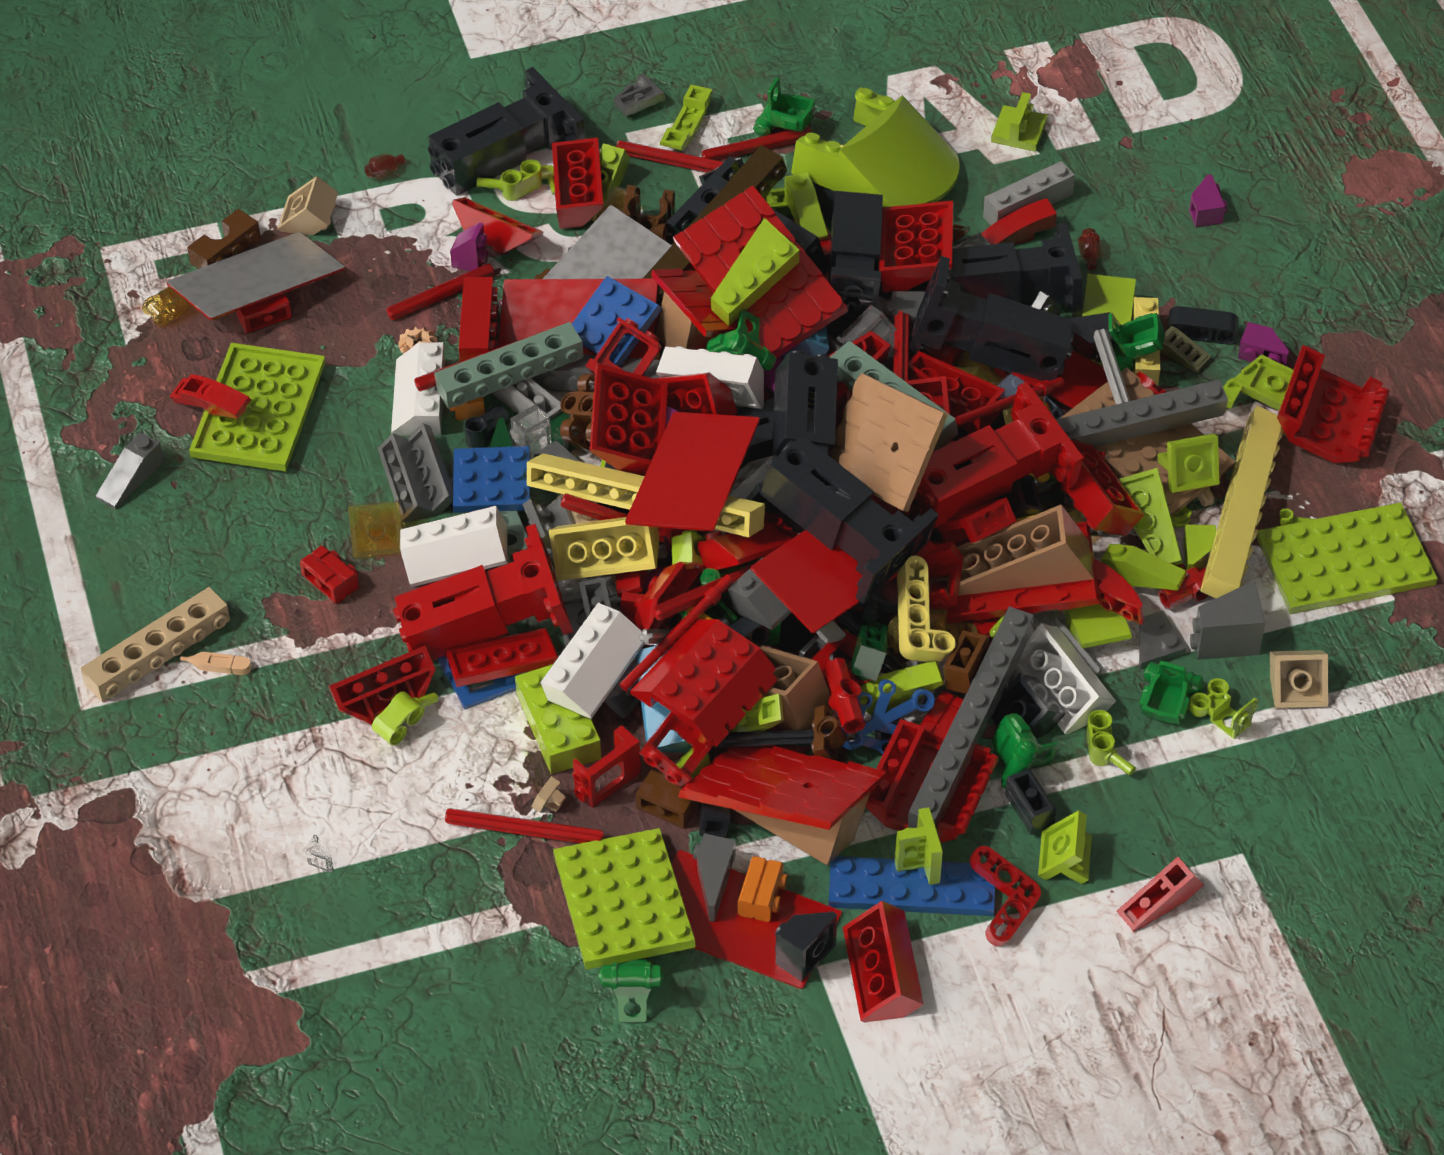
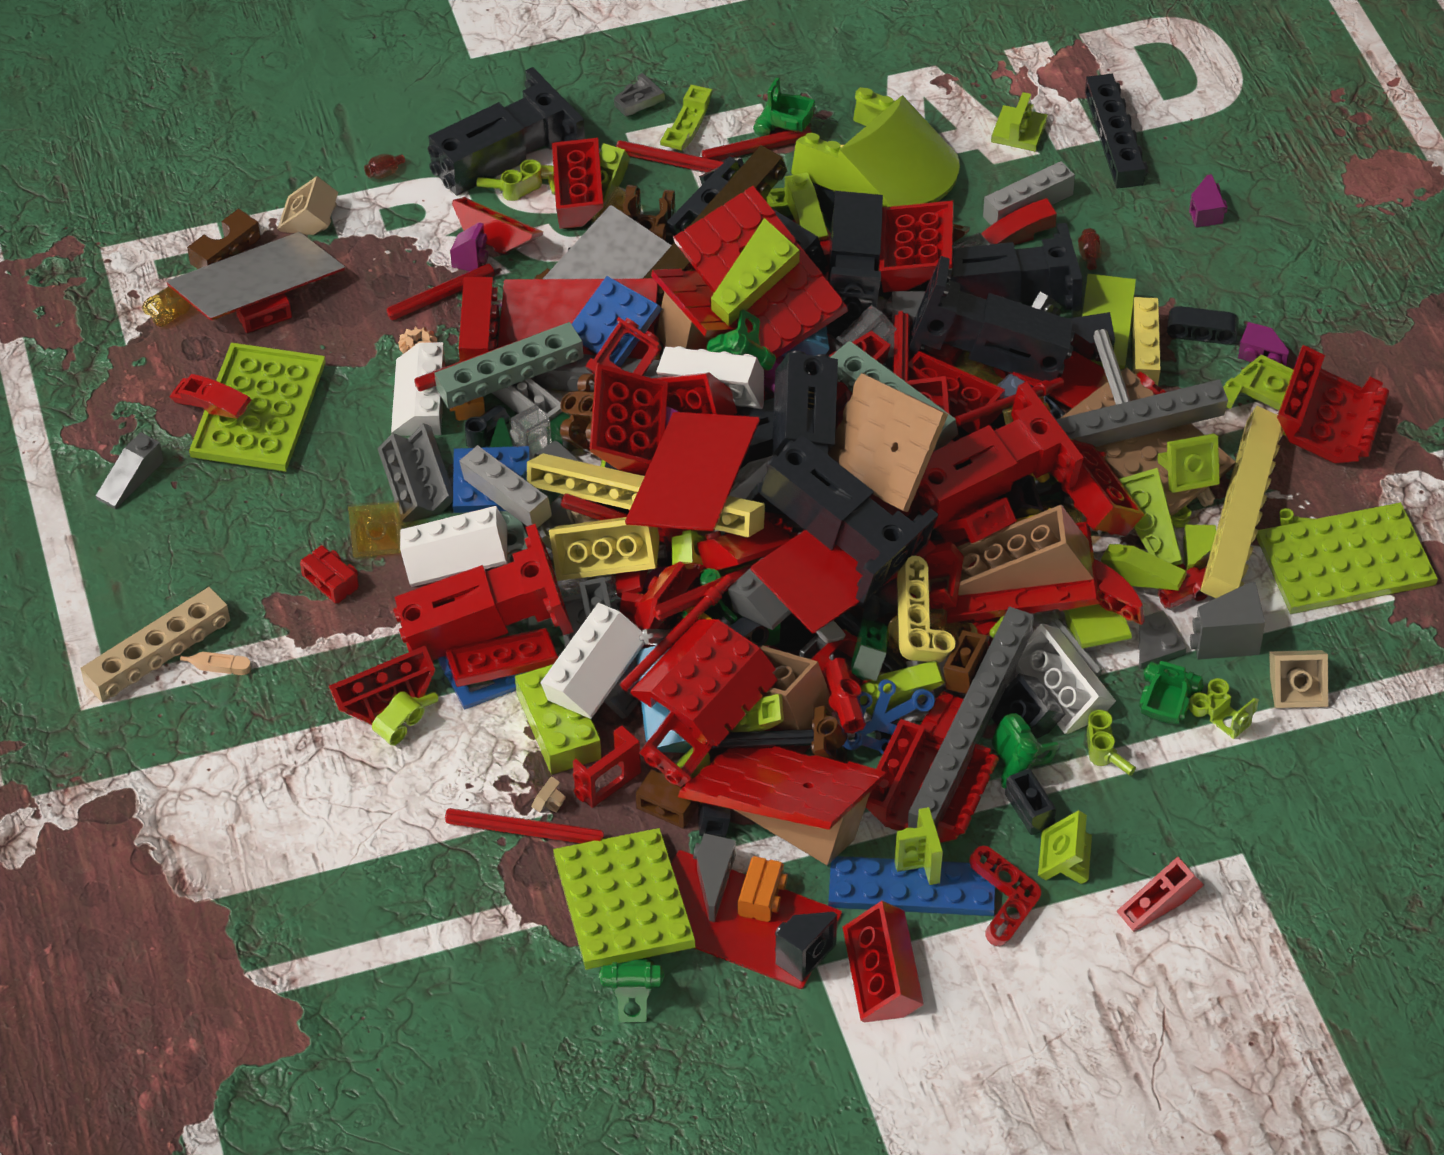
(319, 855): clear slope -> none
(505, 487): none -> light grey brick
(1115, 131): none -> black brick
(1136, 338): green piece -> none
(1175, 338): olive slope -> none

